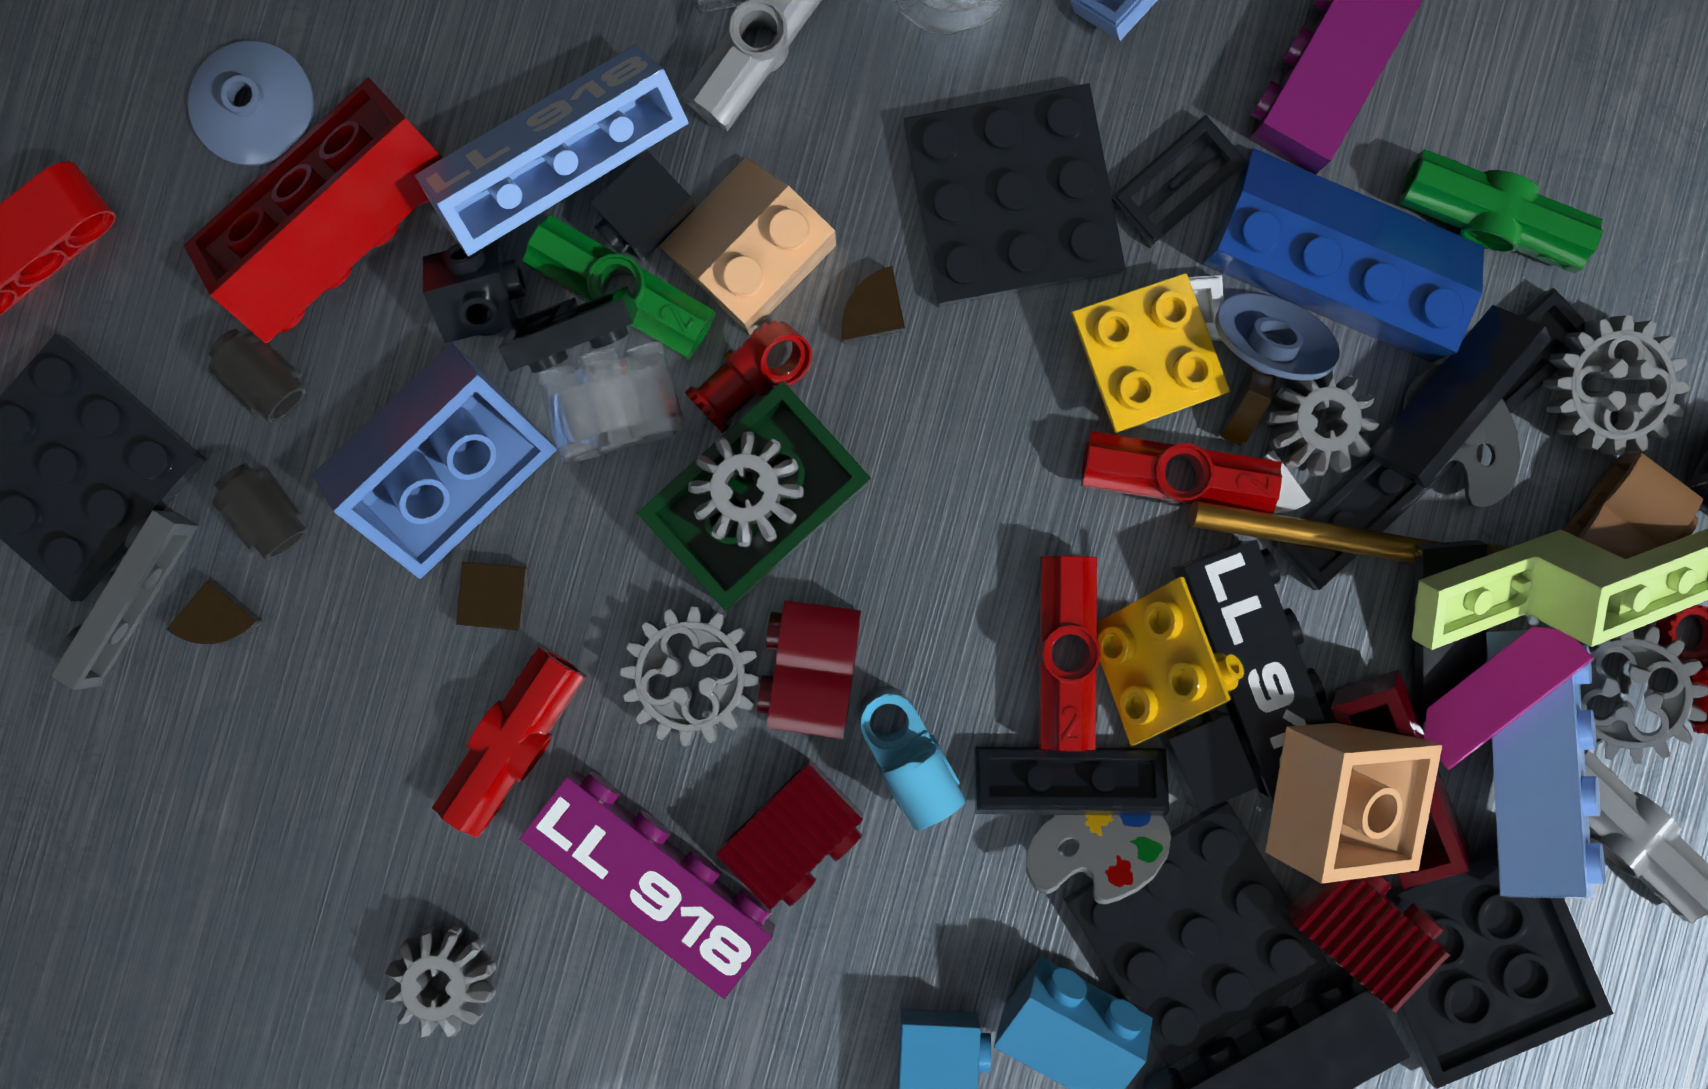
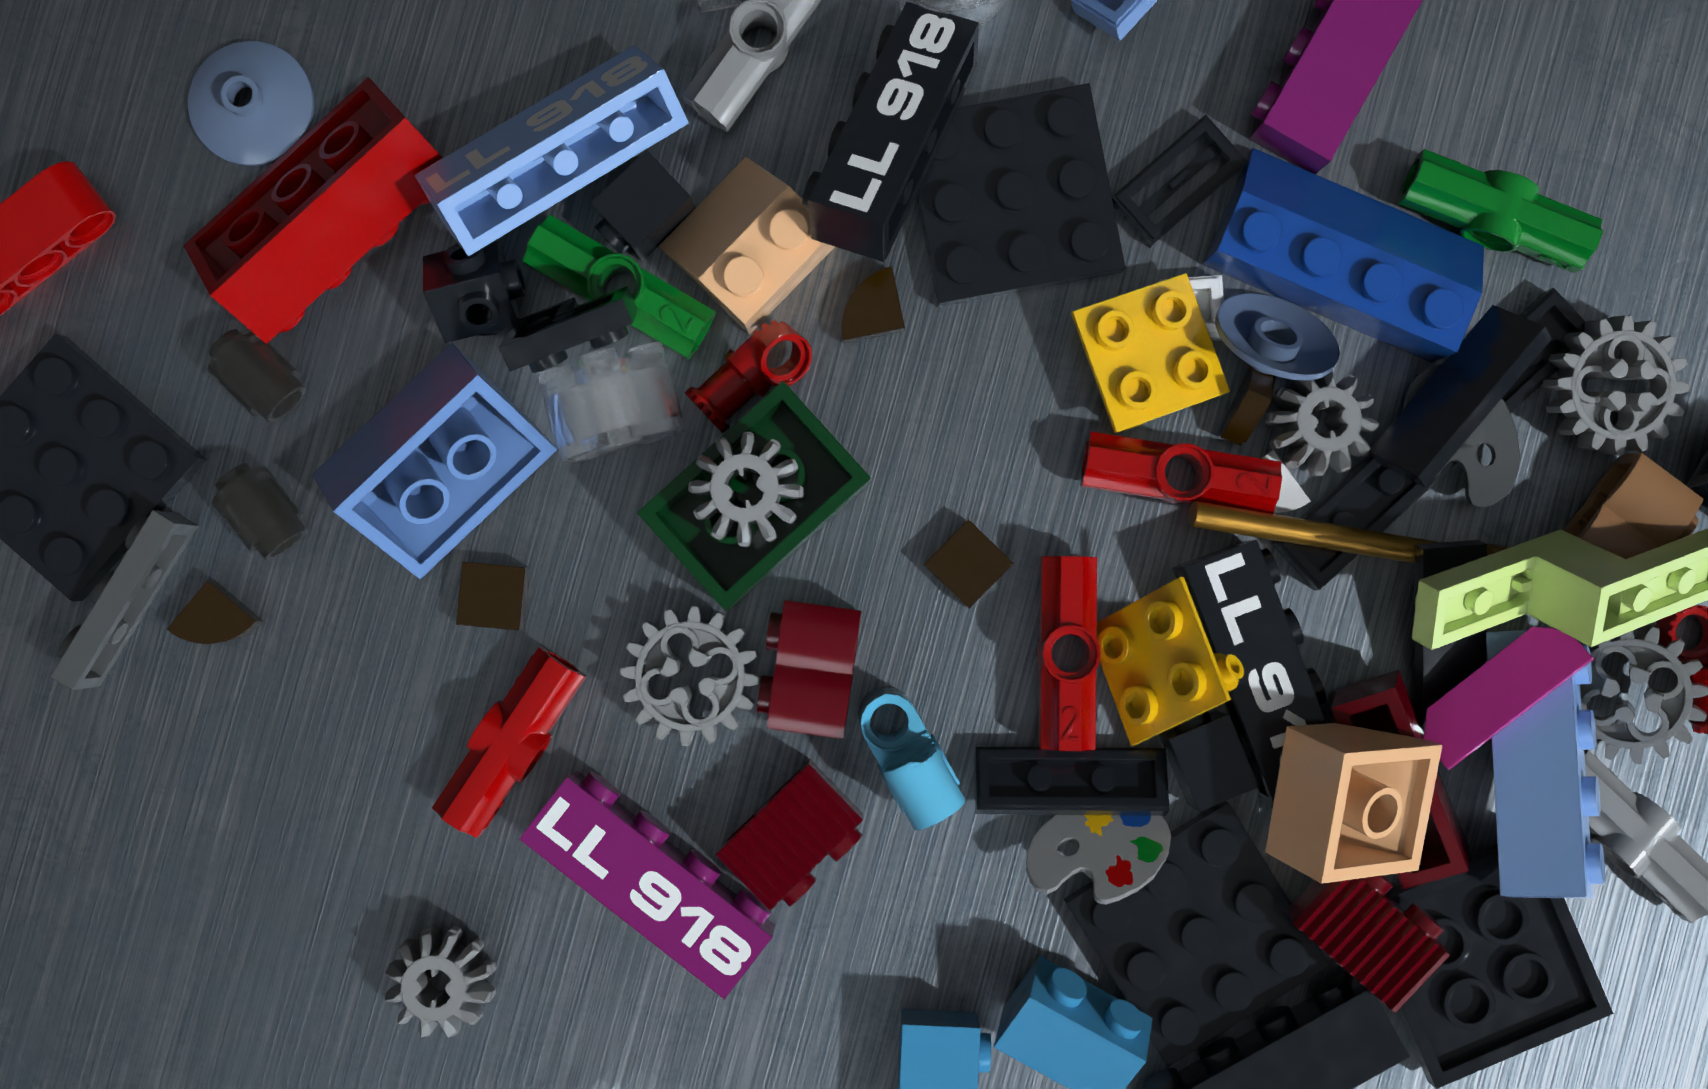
(892, 131): none -> black brick
(968, 564): none -> dark brown tile

